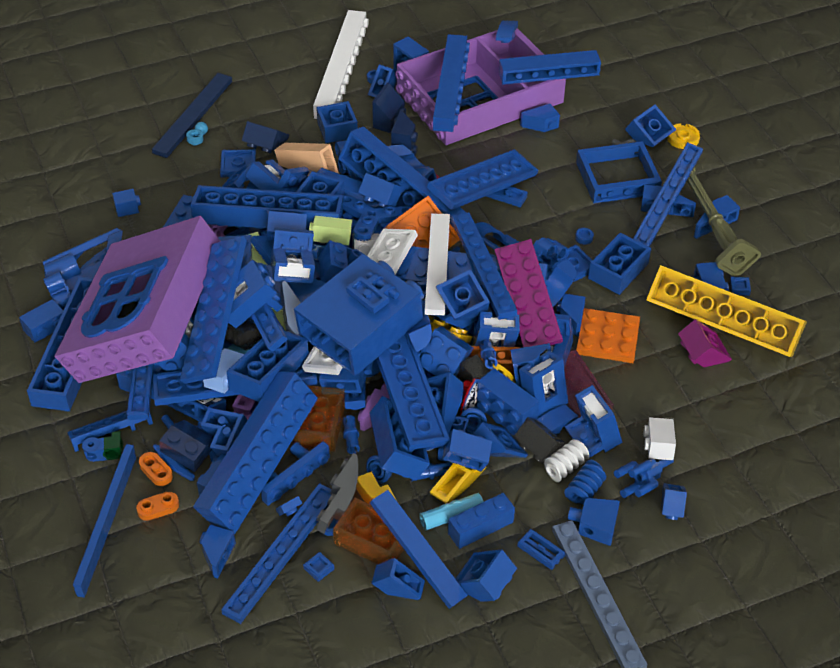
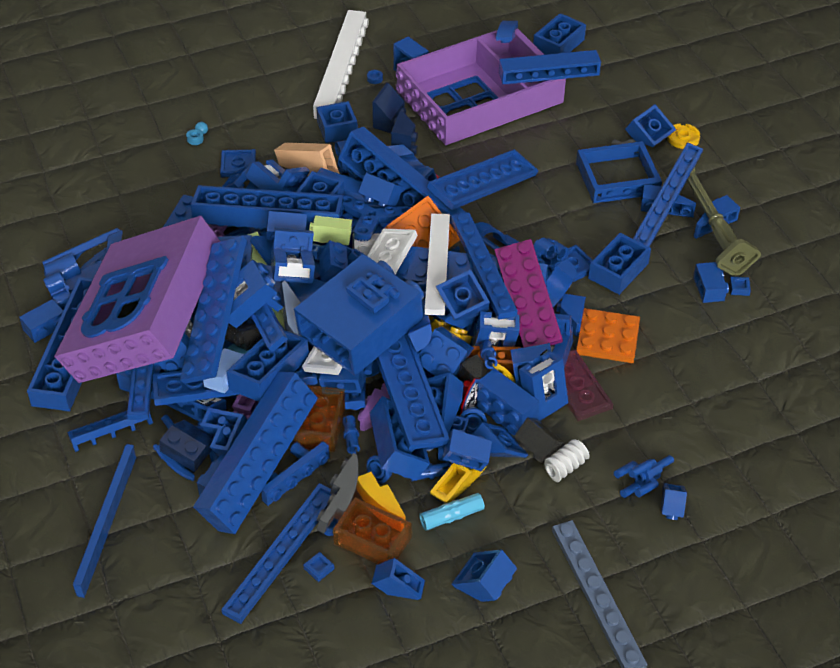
(103, 448): leg -> none
(126, 202): blue brick -> none
(156, 470): orange plate -> none
(158, 506): orange plate -> none
(191, 115): dark blue tile -> none
(217, 546): blue slope -> none
(262, 136): dark blue slope -> none
(289, 507): blue plate -> none
(382, 76): blue slope -> none
(418, 549): blue tile -> none
(451, 83): blue brick -> none
(481, 520): blue brick -> none
(510, 195): blue plate -> none
(538, 551): blue tile -> none
(540, 118): blue slope -> none
(558, 418): blue slope -> none
(560, 35): none -> blue brick
(584, 236): blue tile -> none
(585, 482): blue piece -> none
(596, 519): blue torso -> none
(597, 425): blue brick -> none
(660, 438): white piece -> none
(703, 345): magenta slope -> none
(726, 311): yellow brick -> none

